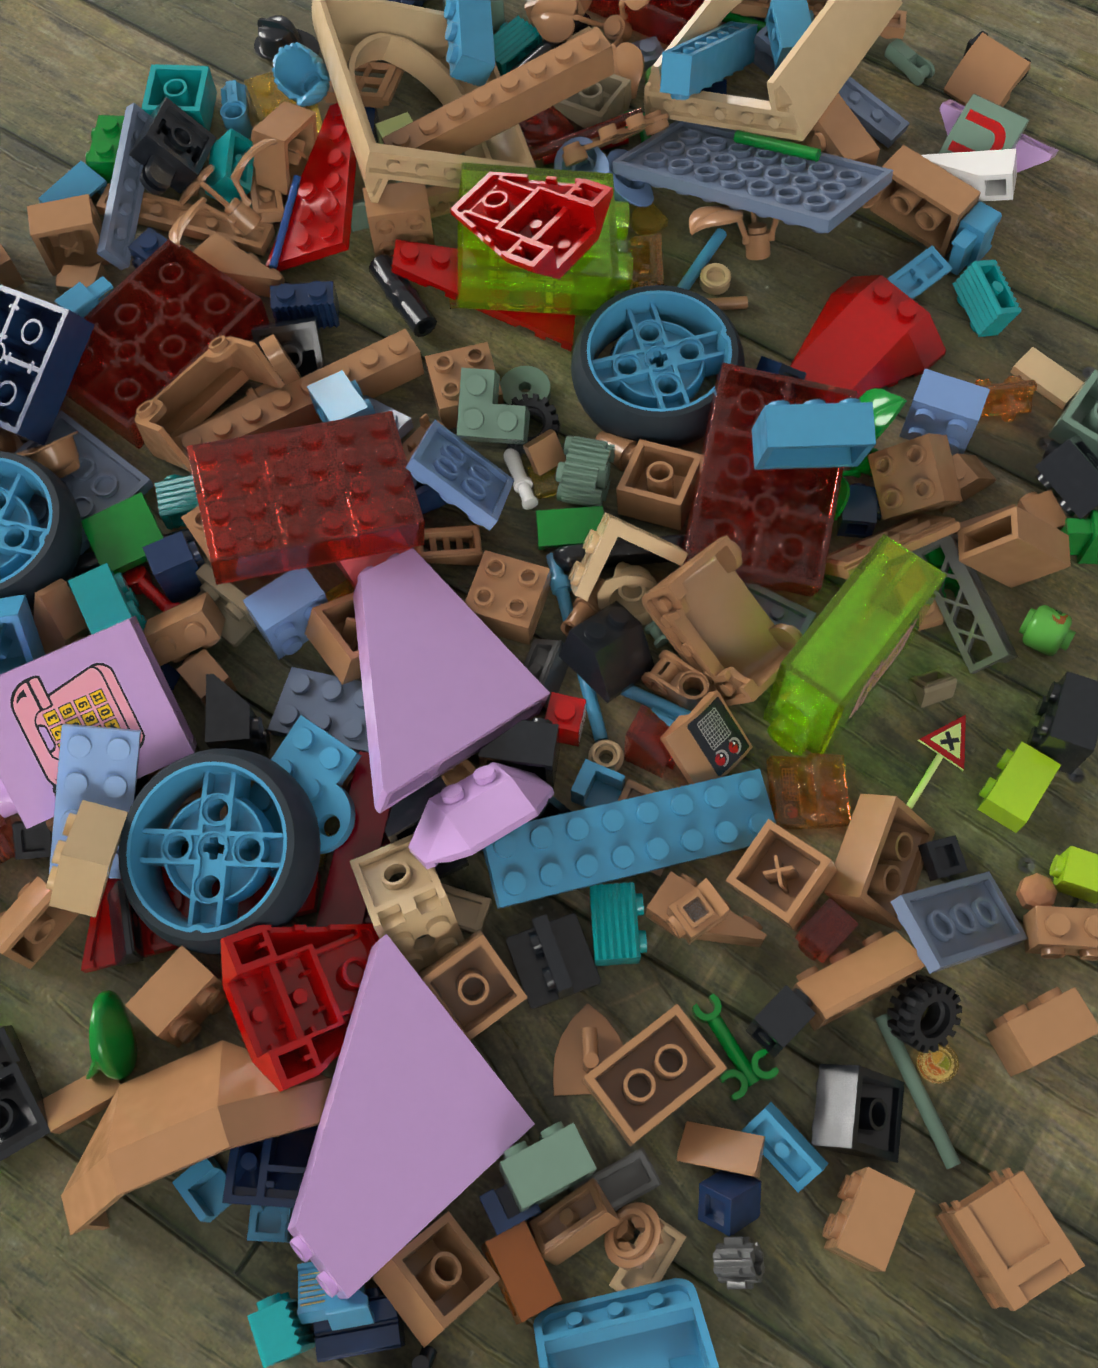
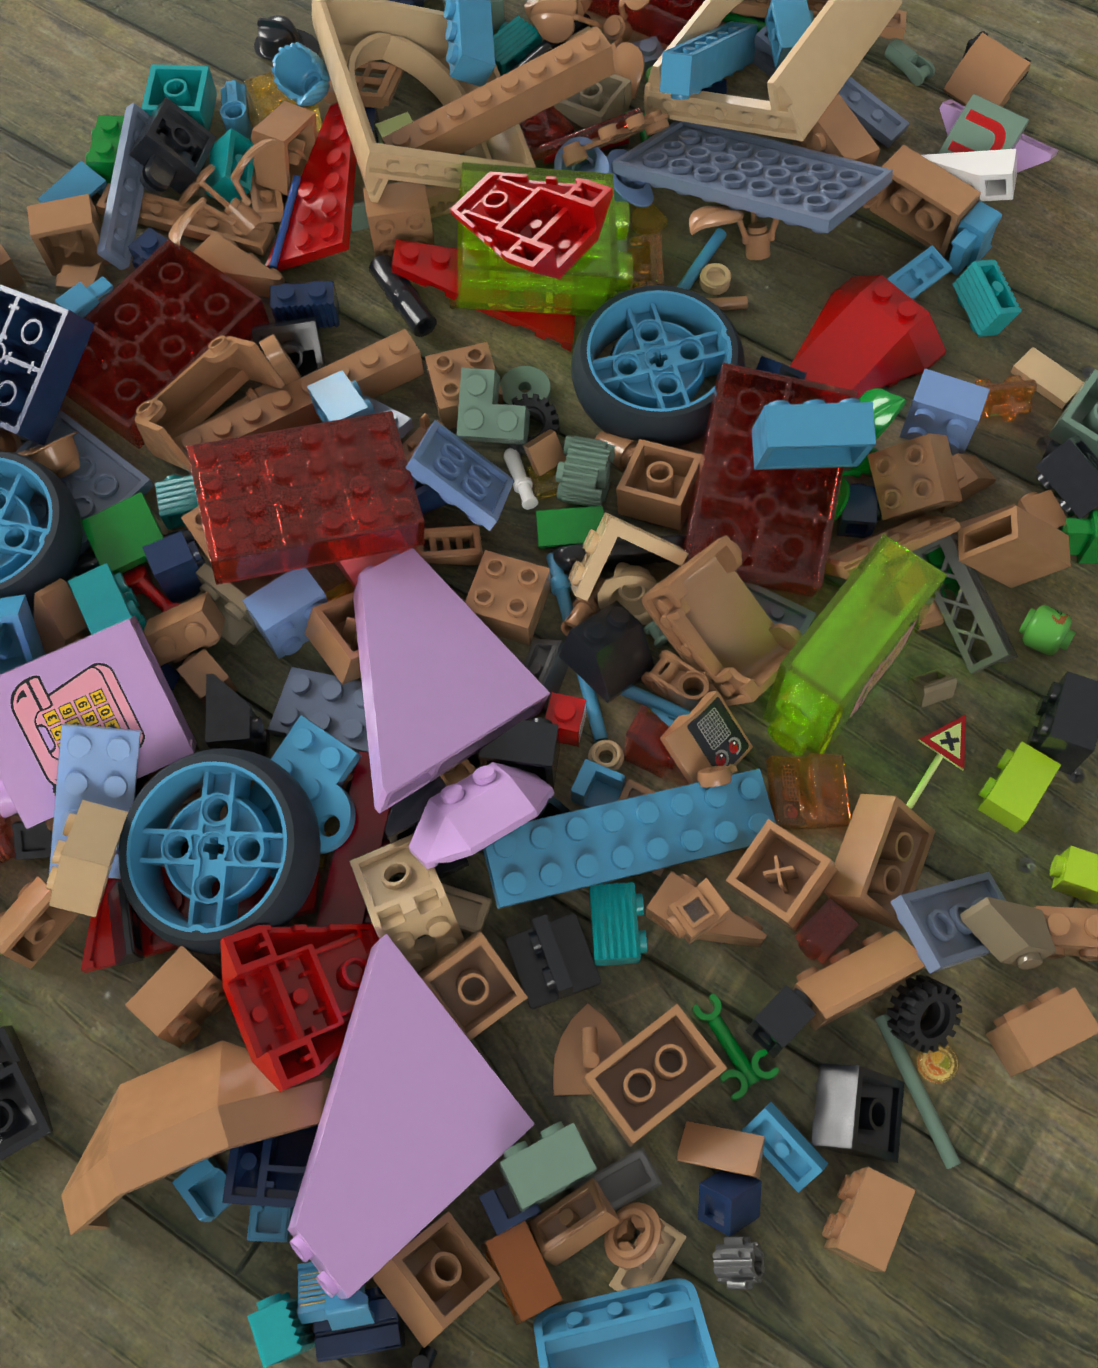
(79, 1101): medium nougat slope -> none
(111, 1038): green piece -> none
(716, 775): none -> medium nougat piece
(777, 145): green bar -> none
(942, 858): black plate -> none
(1009, 1240): medium nougat container -> none
(1010, 931): none -> dark tan slope
(1036, 891): nougat tile -> none

